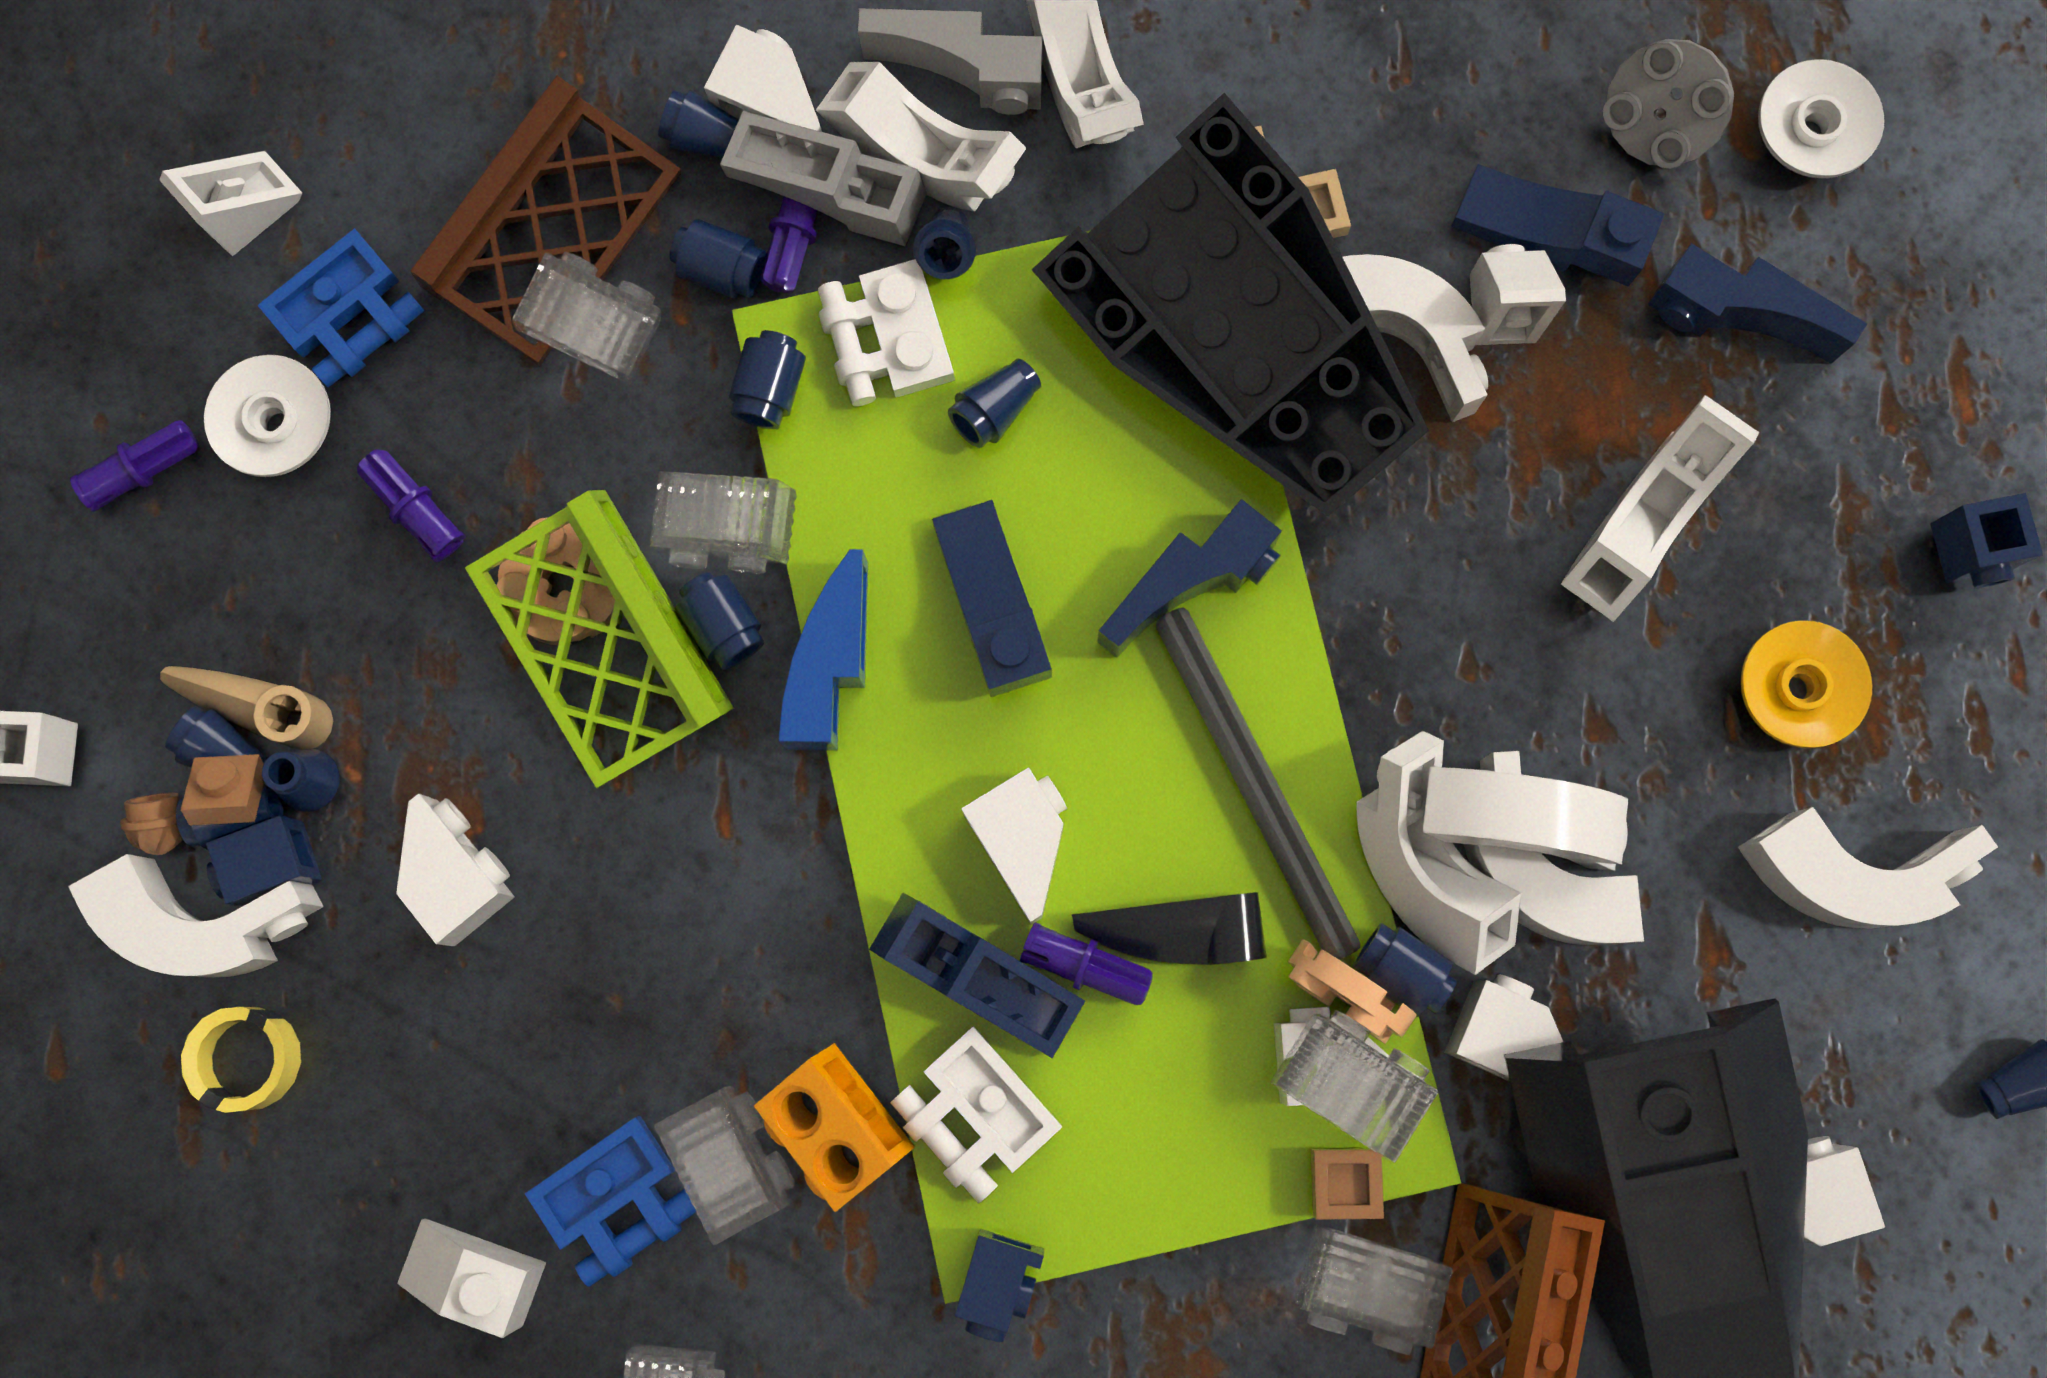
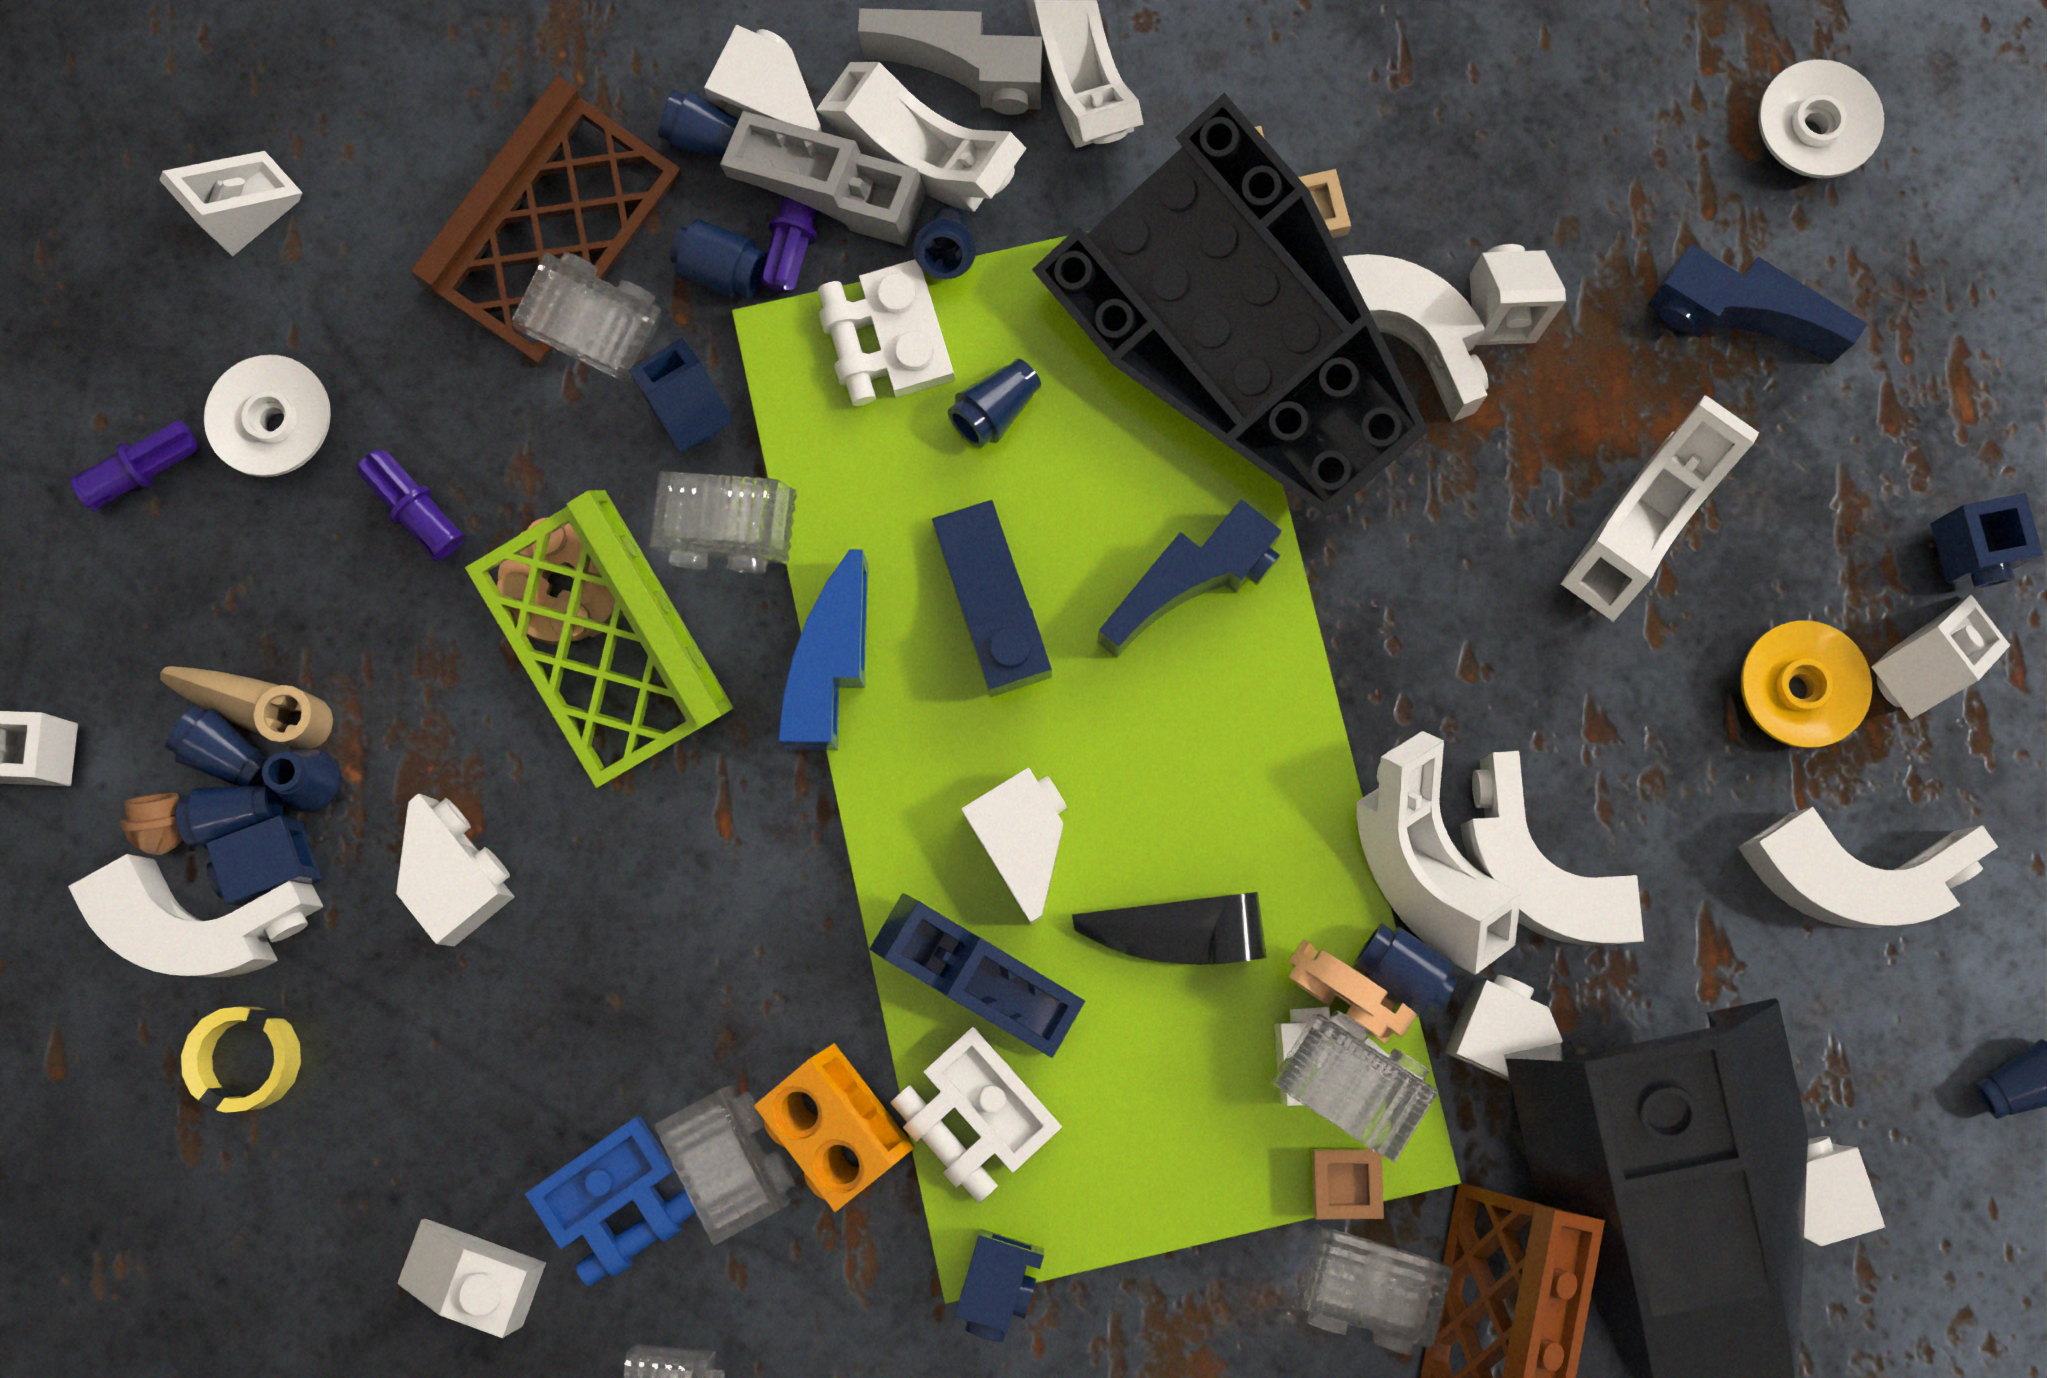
(223, 790): medium nougat plate -> none
(332, 293): blue plate -> none
(681, 395): none -> dark blue brick
(719, 619): dark blue brick -> none
(766, 379): dark blue brick -> none
(1086, 965): dark purple axle -> none
(1257, 784): dark grey axle -> none
(1527, 815): white arch -> none
(1573, 227): dark blue slope -> none
(1690, 122): light grey plate -> none
(1940, 658): none -> white slope

